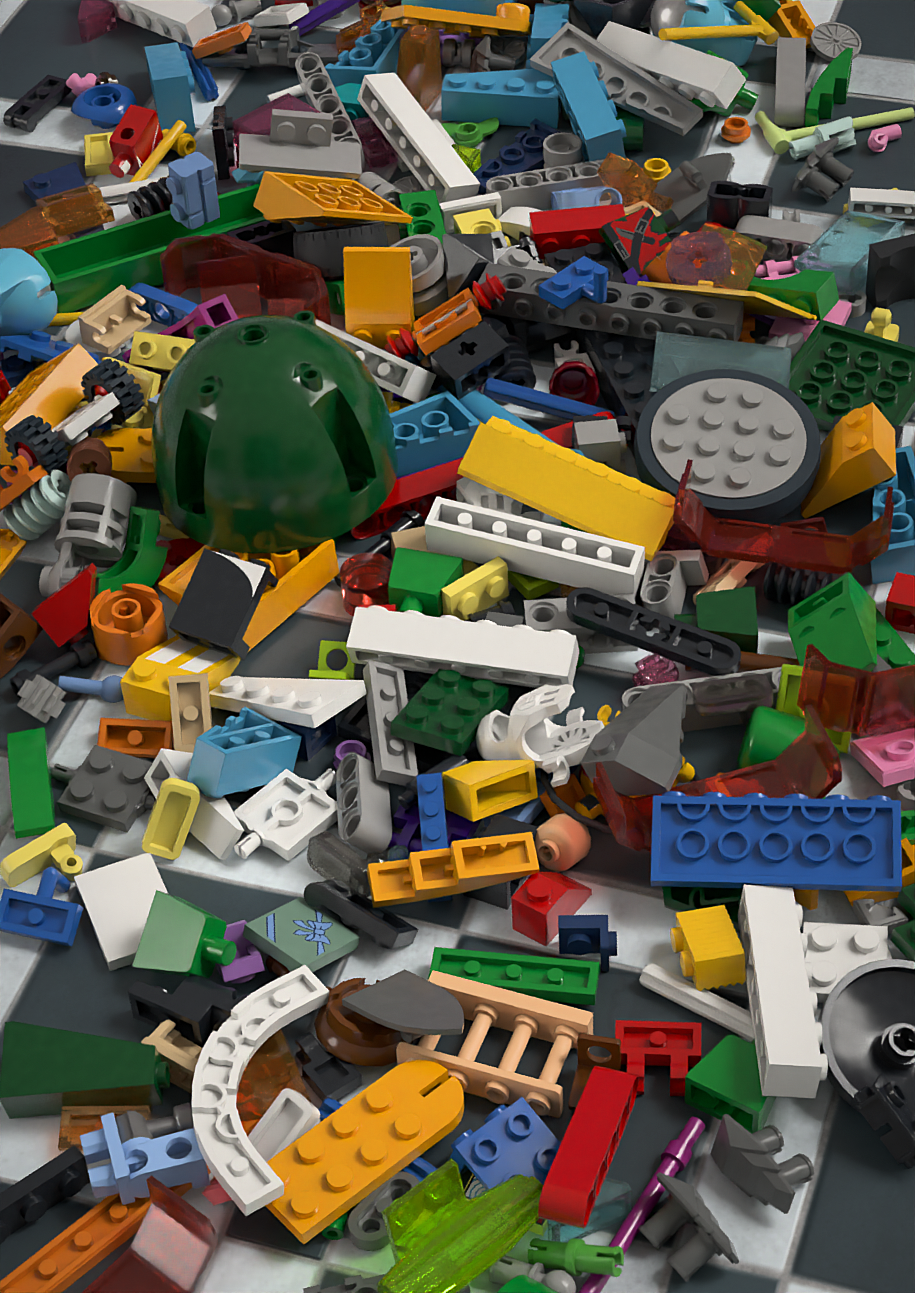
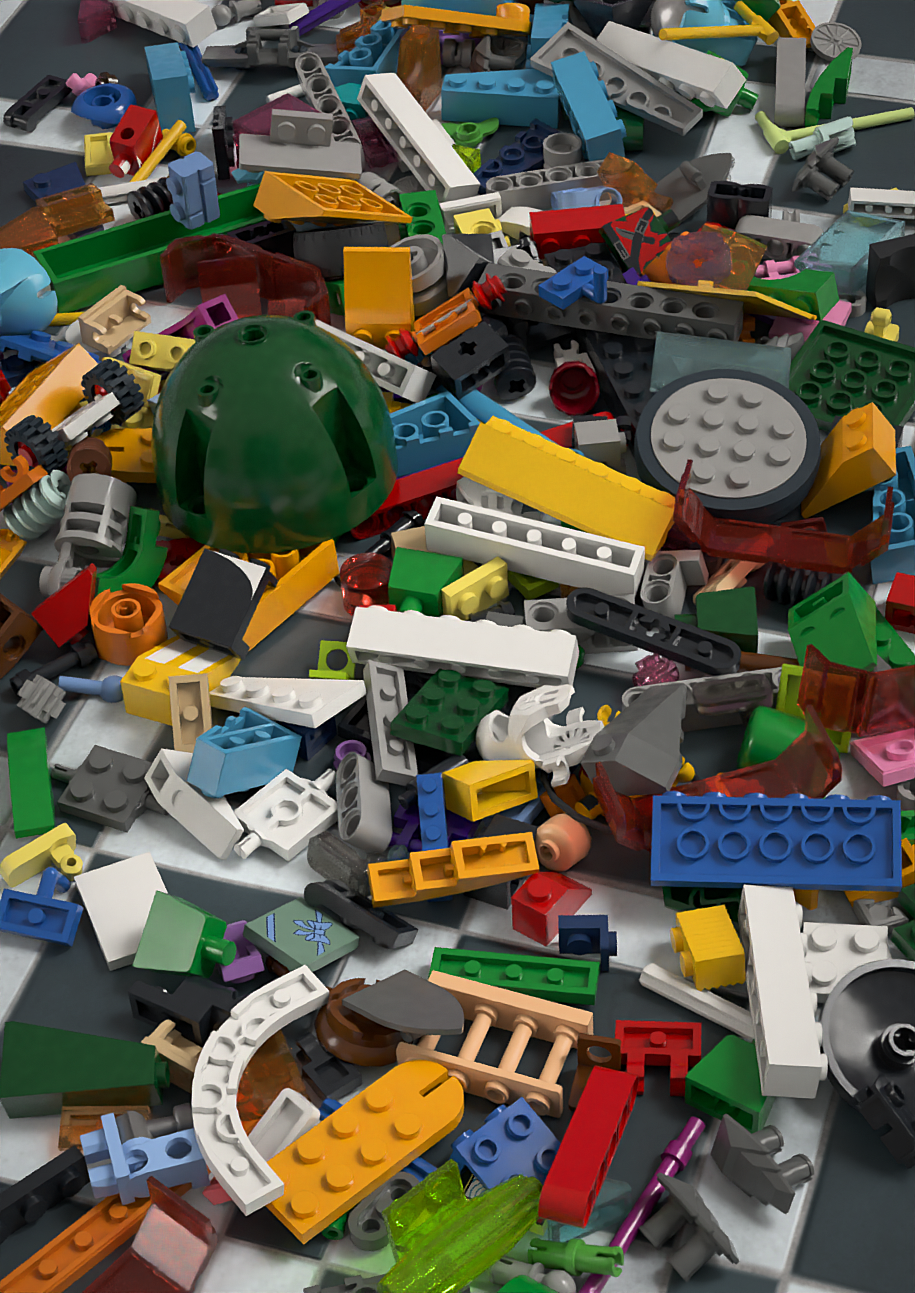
(136, 736): orange slope -> none
(171, 818): light yellow piece -> none
(176, 306): blue beam -> none
(222, 41): orange plate -> none
(538, 400): blue axle -> none
(656, 169): yellow plate -> none
(735, 130): orange plate -> none
(879, 137): bright pink arm -> none

